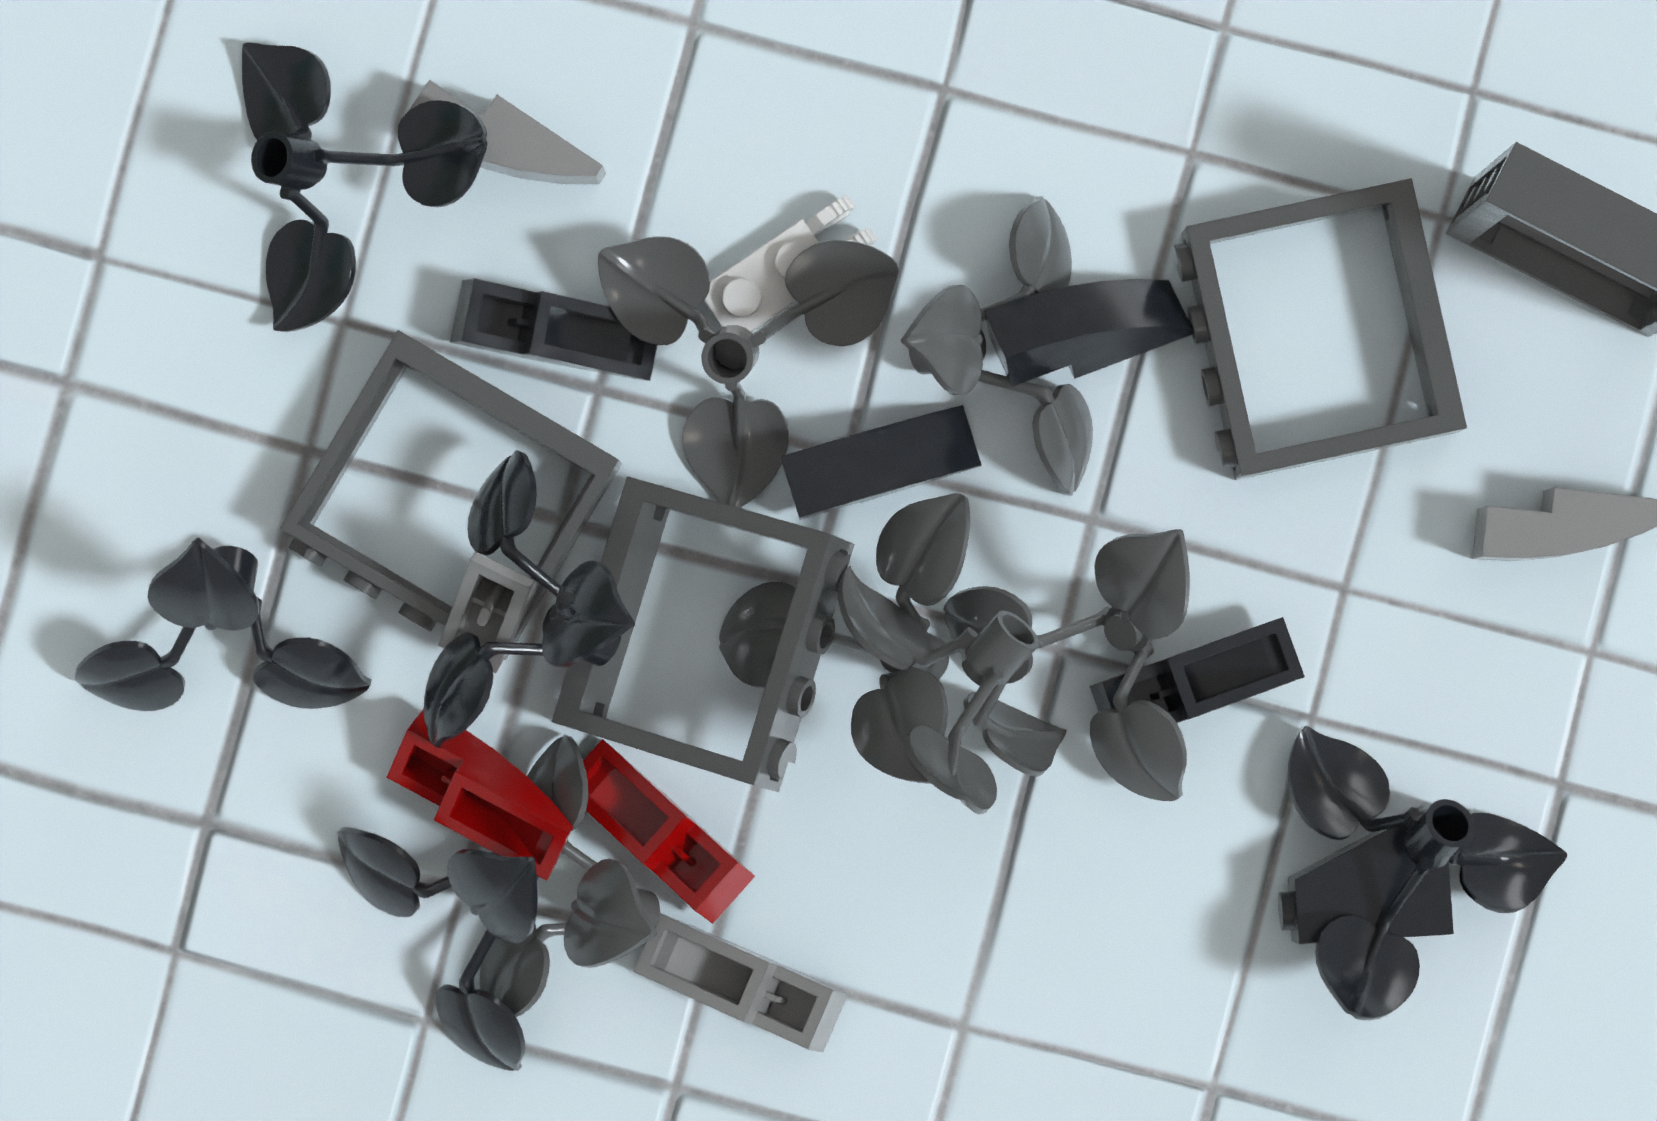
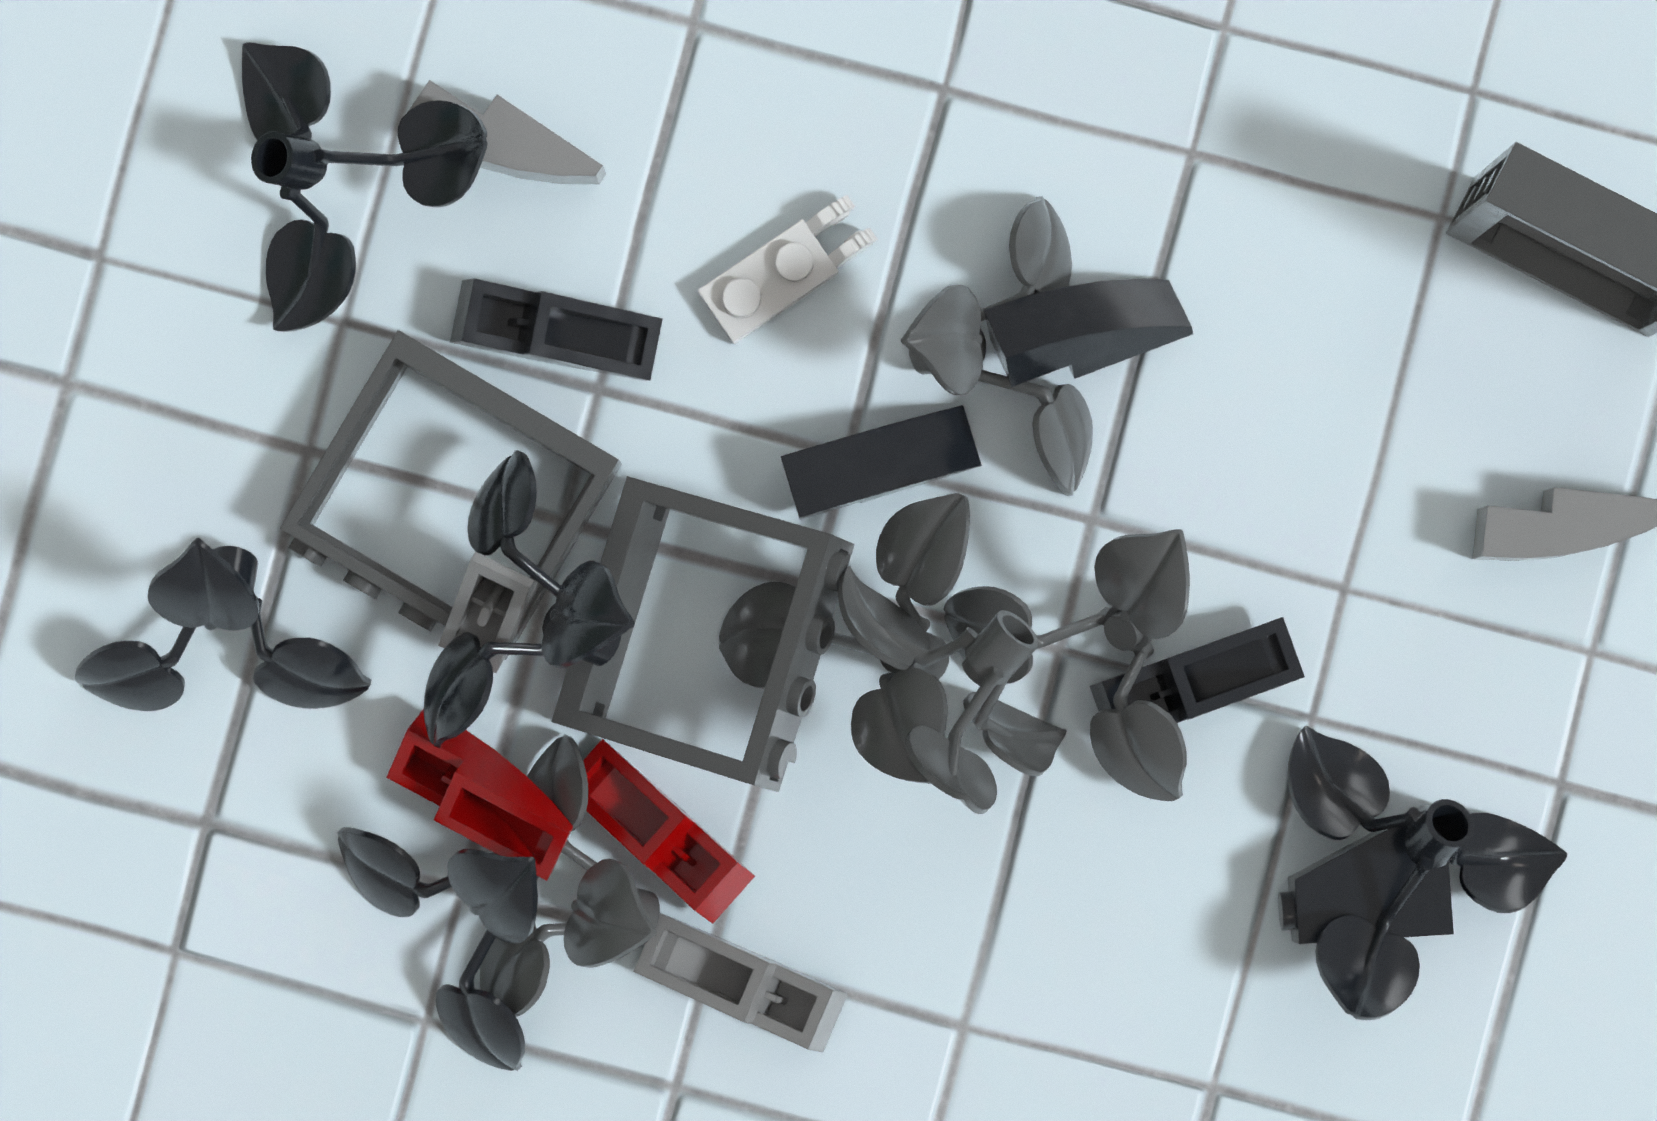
(655, 291): dark grey plant -> none
(1421, 308): dark grey window -> none

